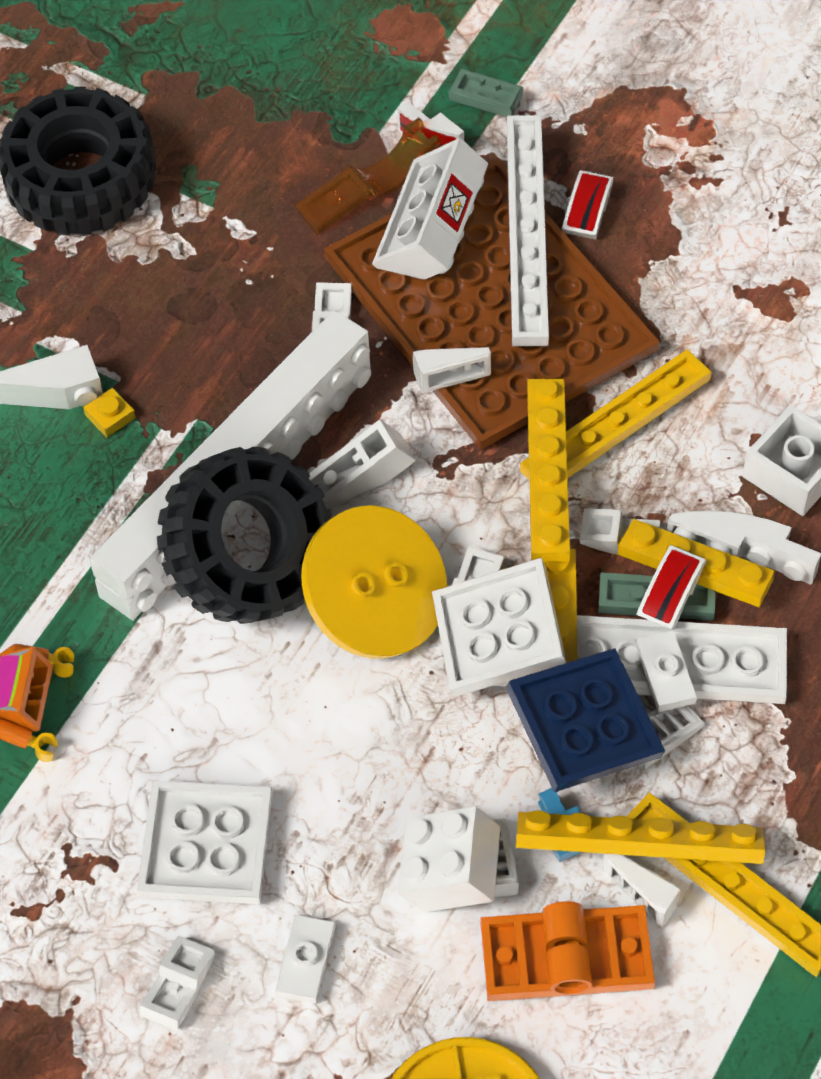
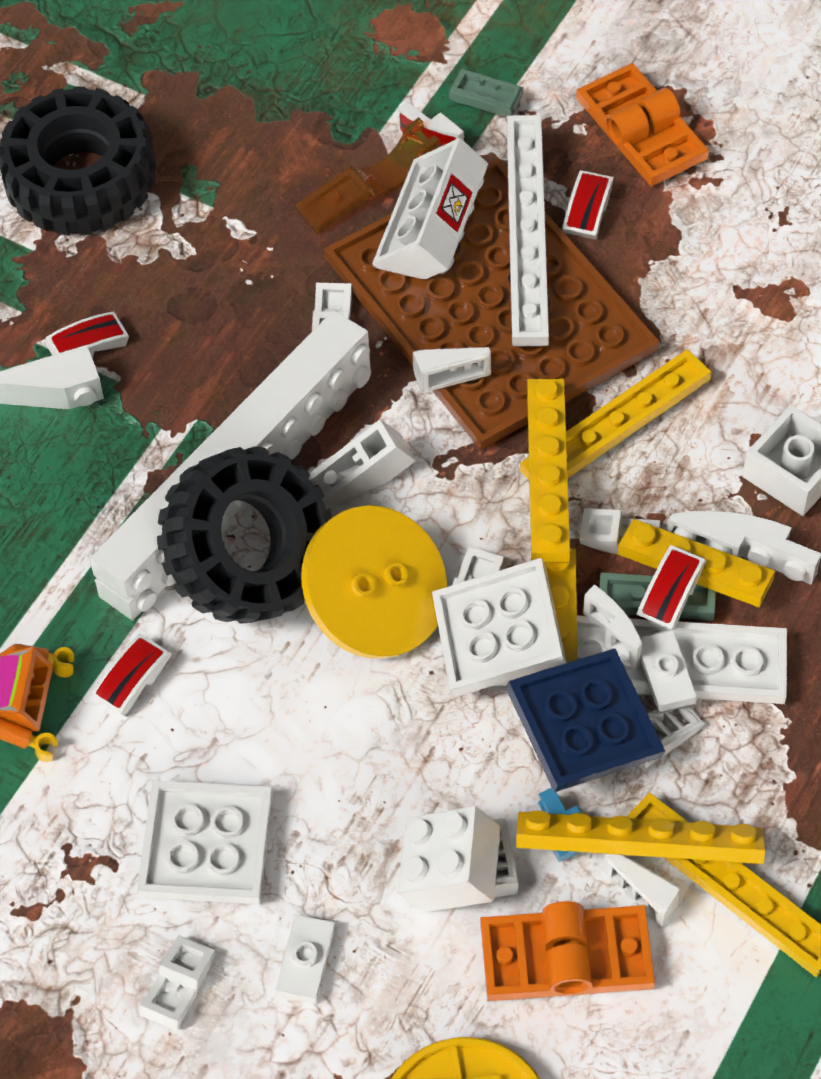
(96, 332): none -> slope
(109, 412): yellow plate -> none
(129, 673): none -> slope
(619, 628): none -> white slope
(643, 123): none -> orange plate

